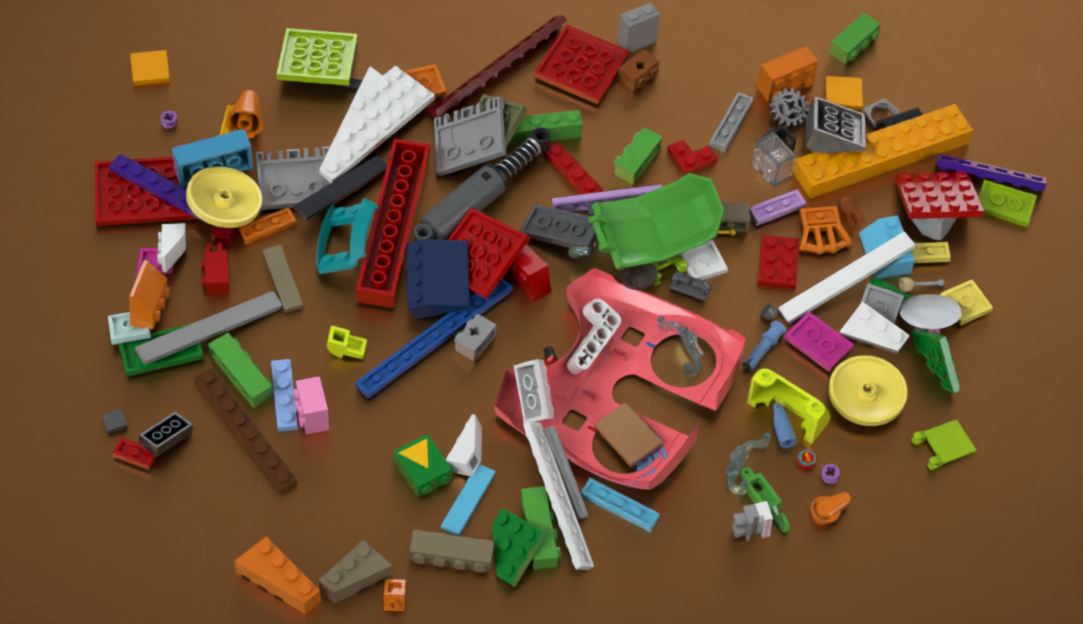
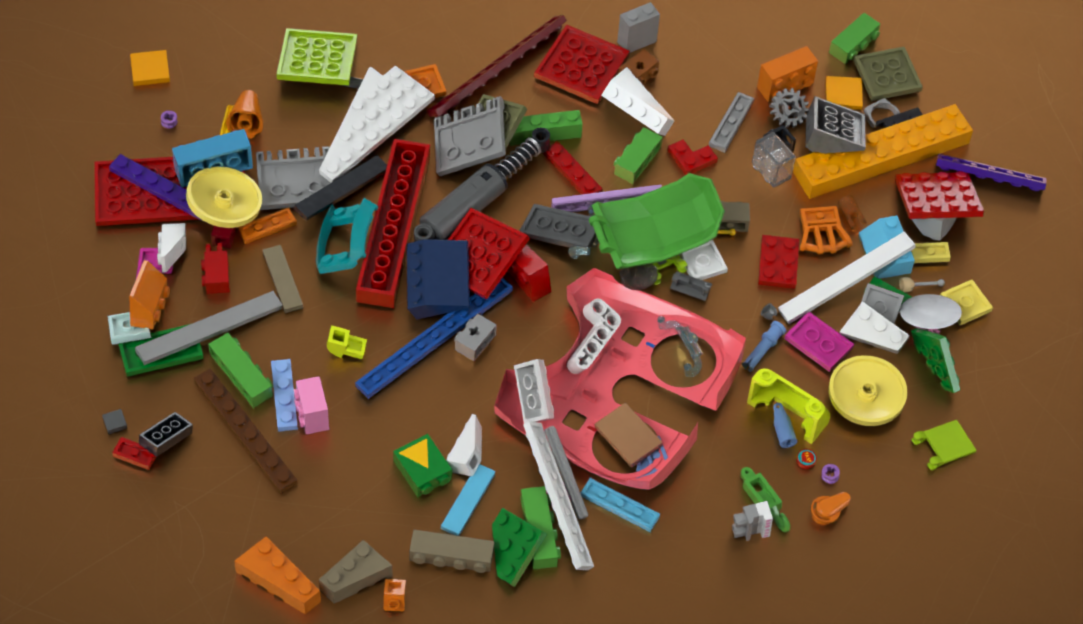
(550, 355): arm -> none
(634, 99): none -> white wedge
(737, 460): clear light blue piece -> none
(777, 207): lavender plate -> none
(887, 73): none -> olive plate
(1007, 203): lime tile -> none

